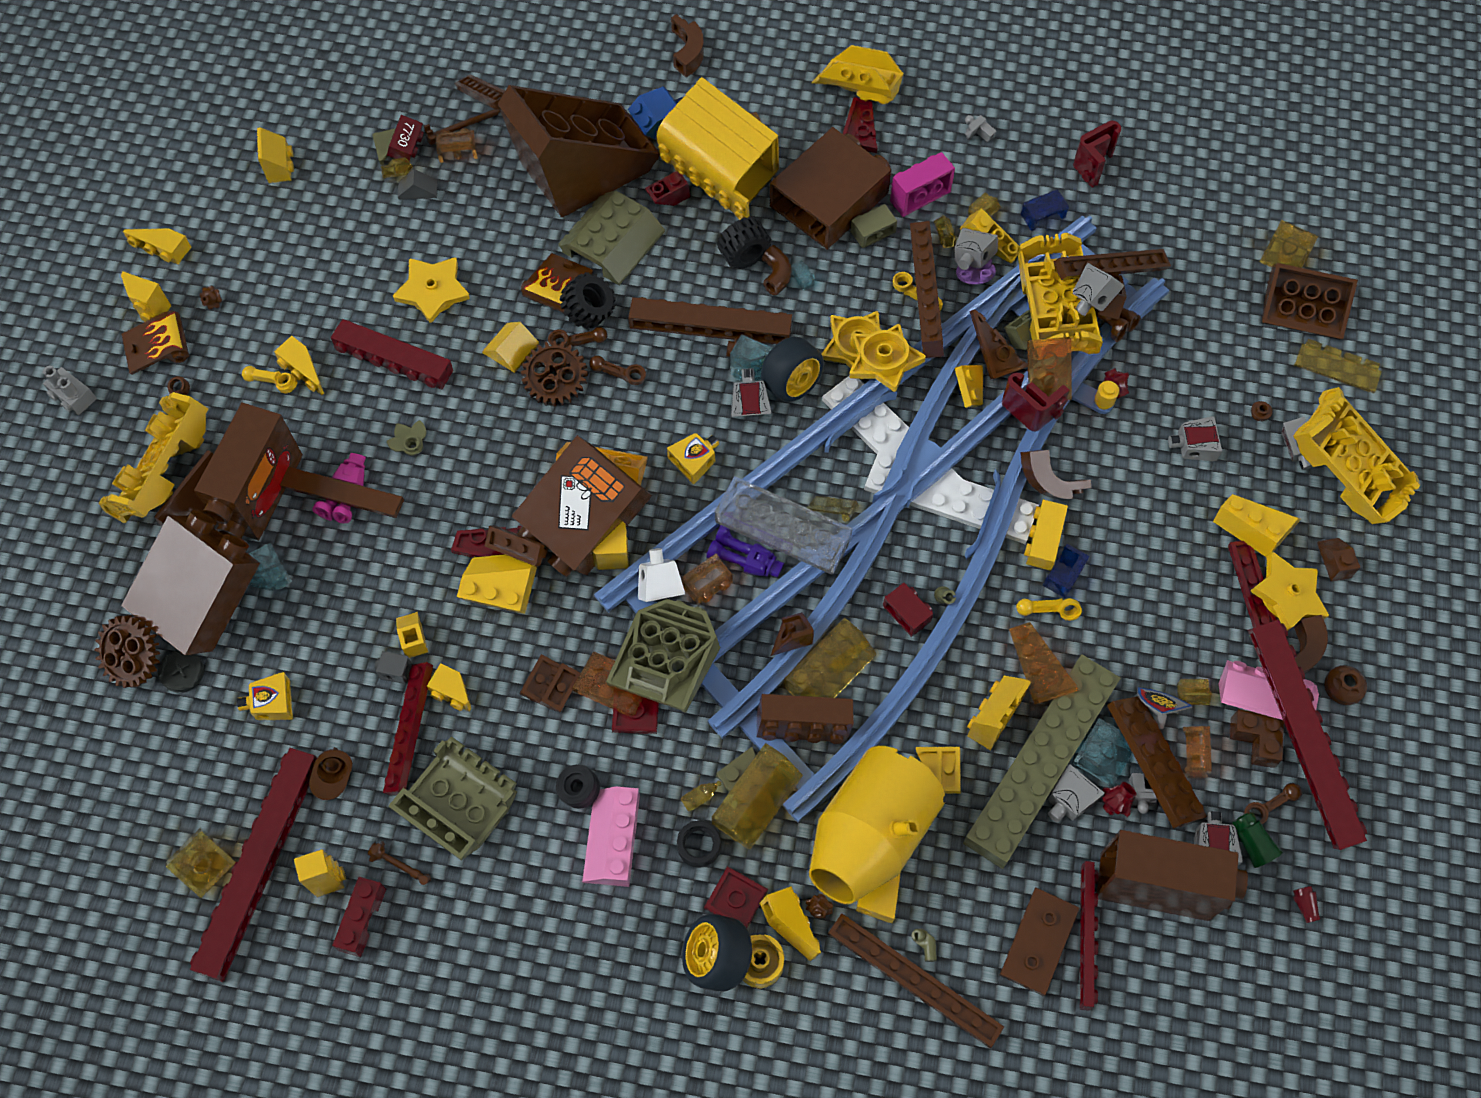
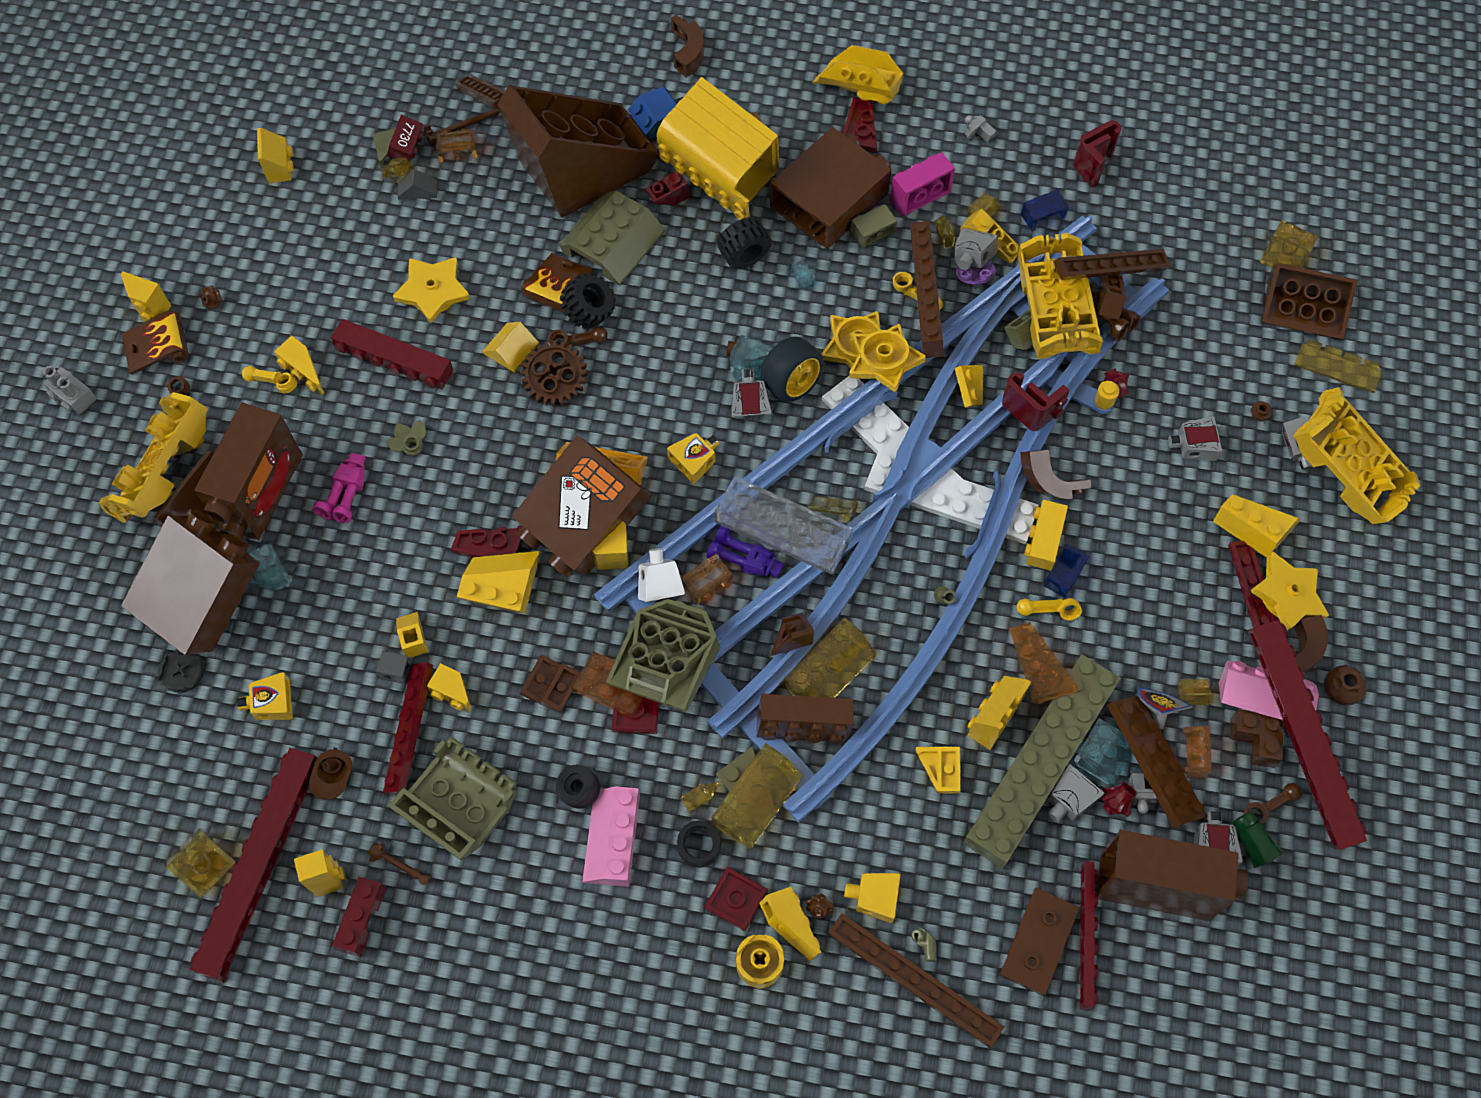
(127, 651): reddish brown gear -> none
(161, 242): yellow slope -> none
(342, 492): reddish brown tile -> none
(515, 545): reddish brown plate -> none
(598, 364): reddish brown piece -> none
(708, 320): reddish brown brick -> none
(717, 952): black wheel -> none
(781, 270): reddish brown cylinder -> none
(873, 824): yellow piece -> none
(908, 609): dark red brick -> none
(998, 355): reddish brown wing -> none
(1050, 364): clear orange plate -> none
(1095, 289): light grey torso -> none
(1307, 903): dark red cone -> none
(1338, 559): reddish brown slope -> none

